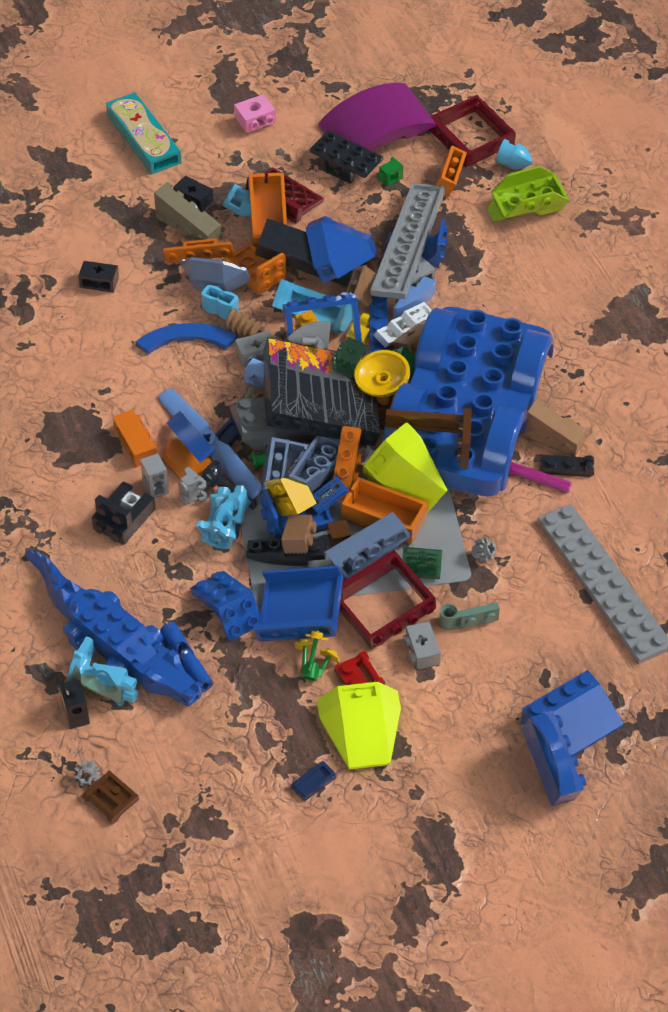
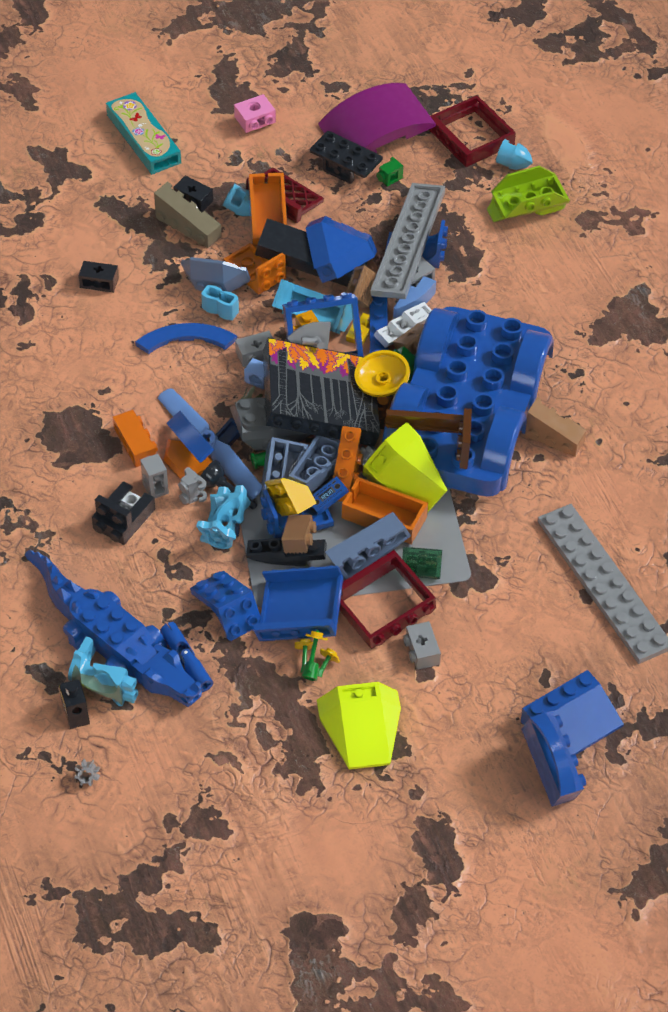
(115, 791): reddish brown plate -> none
(199, 249): orange bracket -> none
(242, 324): medium nougat piece -> none
(313, 780): dark blue tile -> none
(337, 532): reddish brown piece -> none
(348, 357): clear green brick -> none
(350, 674): red plate -> none
(451, 169): orange brick -> none
(451, 618): sand green plate -> none
(483, 550): light grey gear -> none
(540, 477): dark pink axle -> none
(567, 465): black plate -> none

